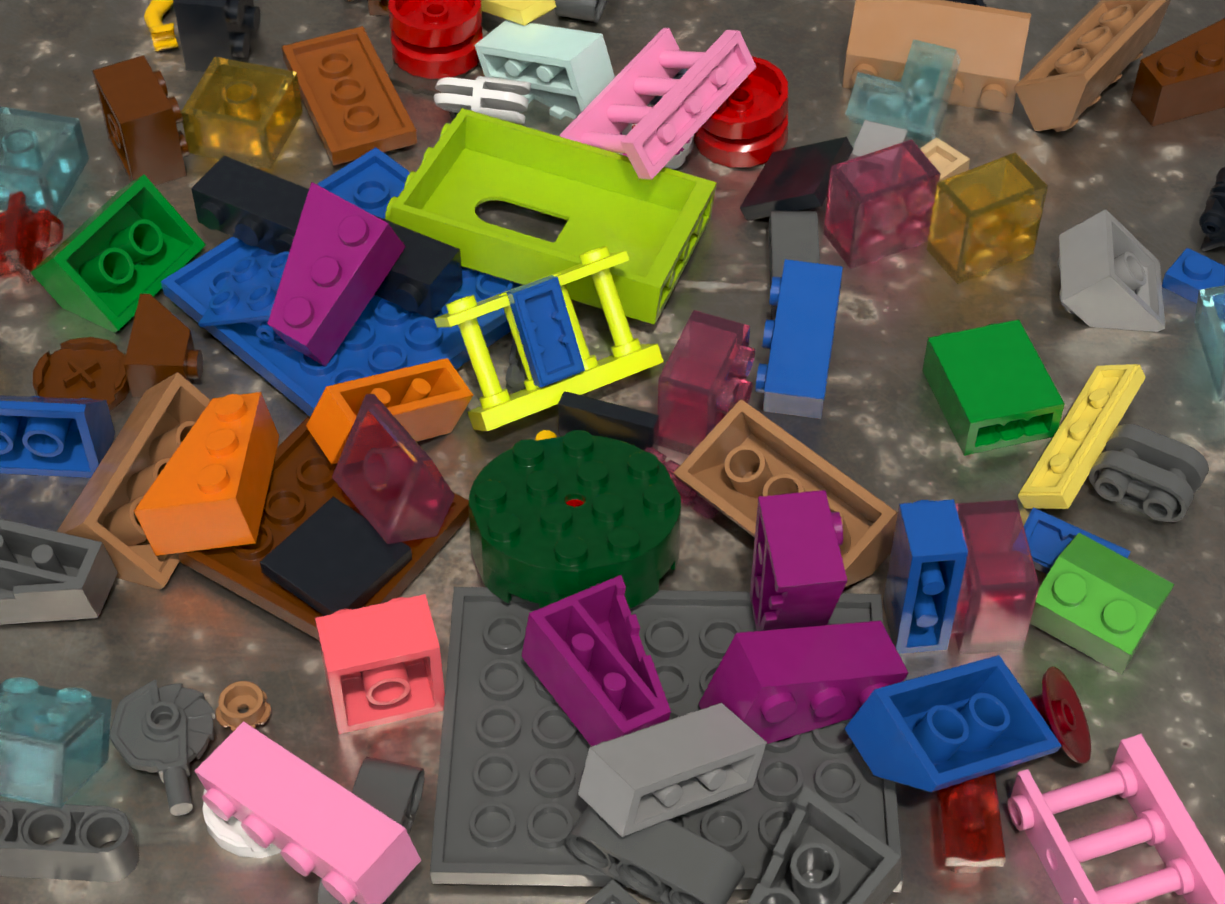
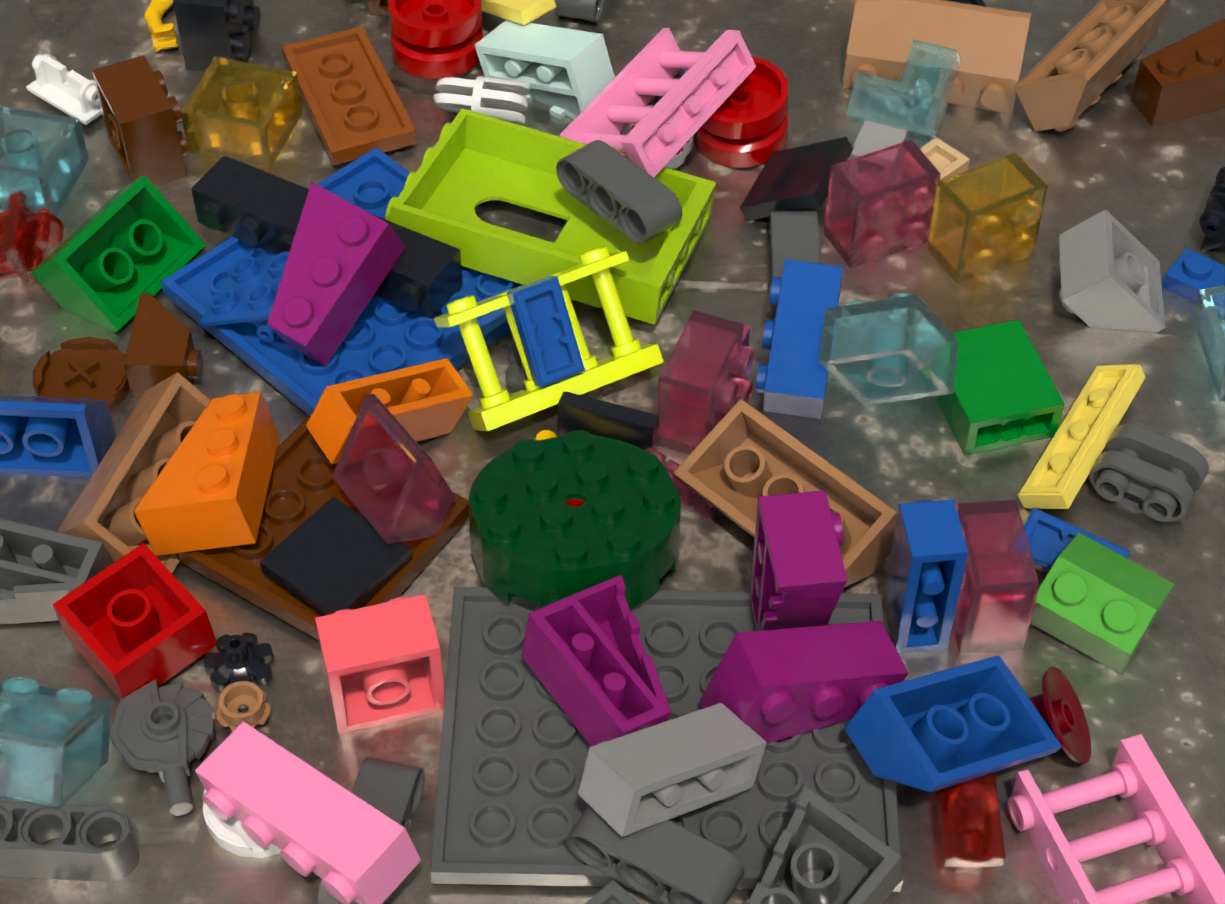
(65, 89): none -> white hinge
(135, 623): none -> red brick
(239, 660): none -> black plant
(619, 191): none -> dark grey beam
(889, 350): none -> clear light blue brick

